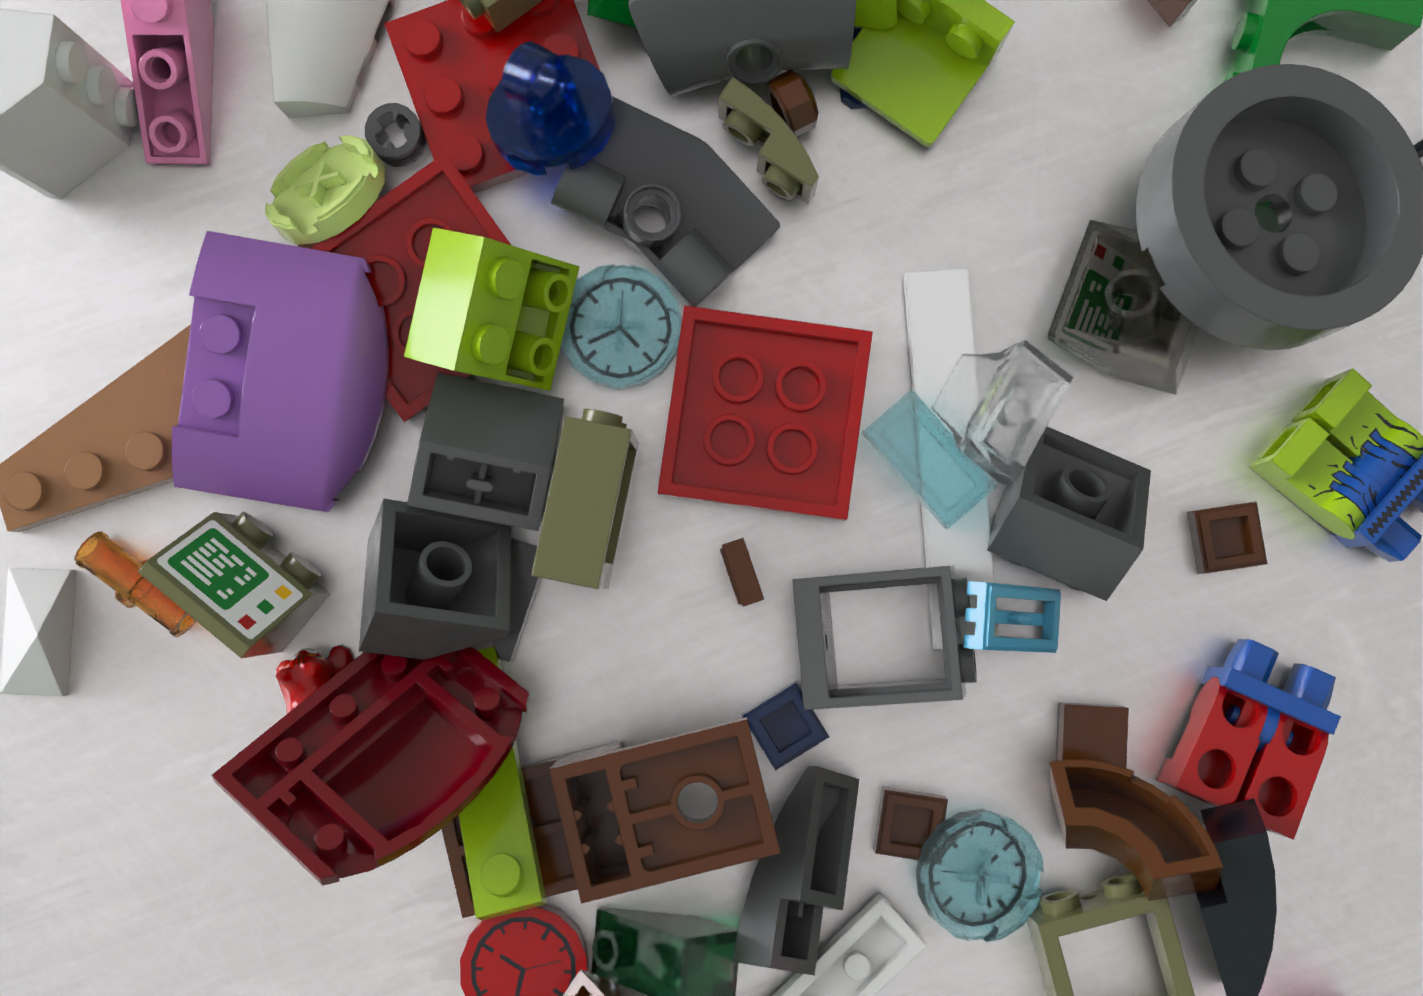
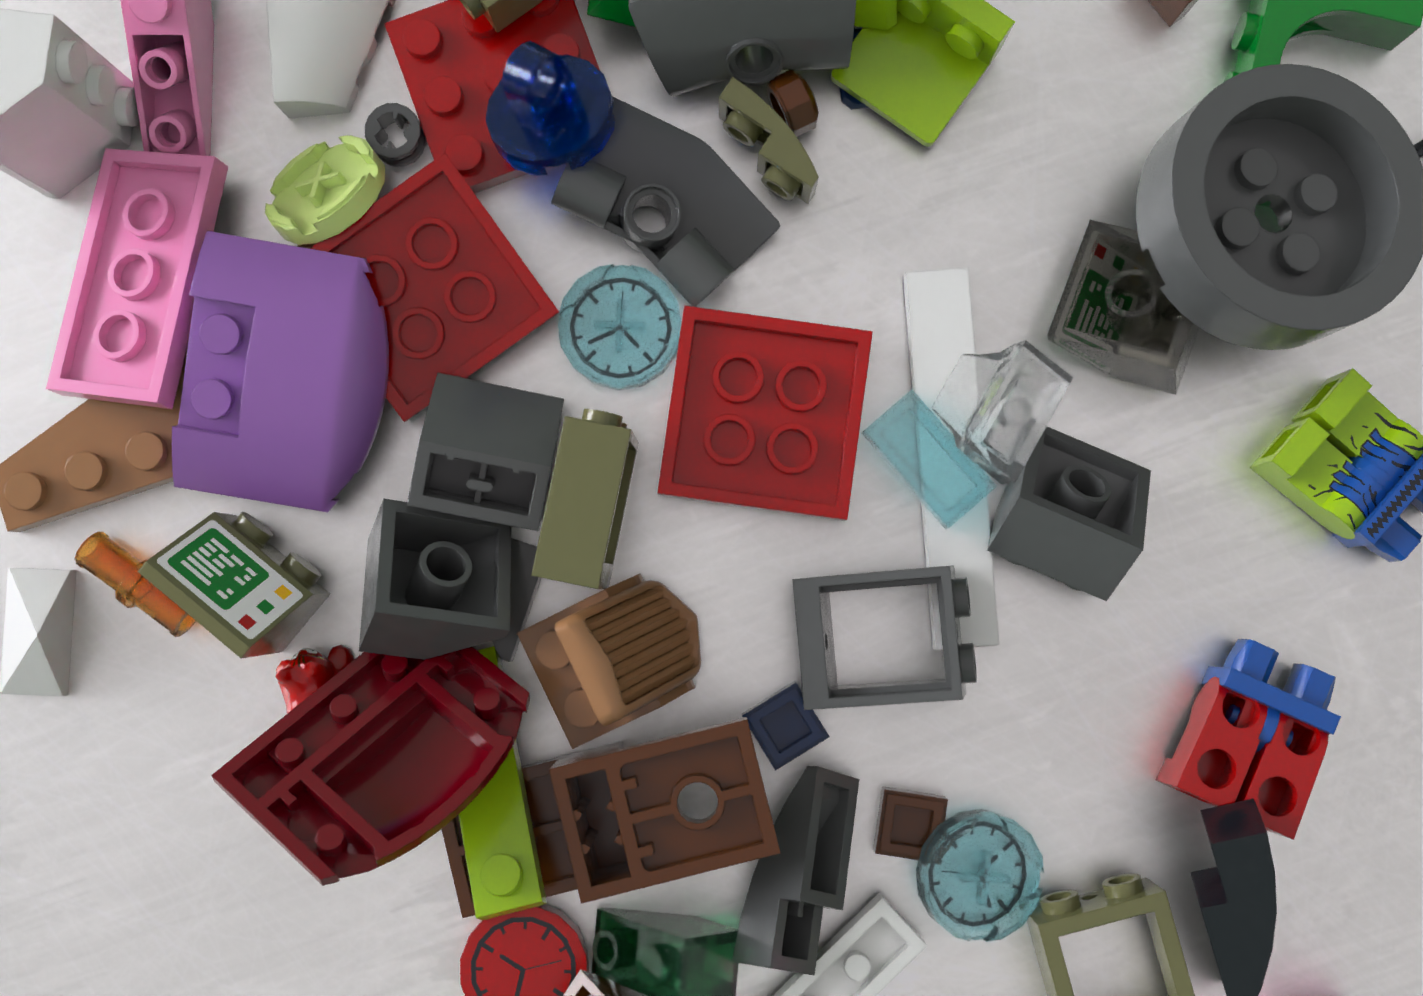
(134, 278): none -> bright pink plate
(491, 309): lime slope -> none
(614, 656): none -> medium nougat piece
(741, 572): reddish brown tile -> none
(987, 616): medium azure tile -> none
(1093, 733): reddish brown tile -> none
(1137, 824): reddish brown brick -> none
(1227, 538): reddish brown tile -> none

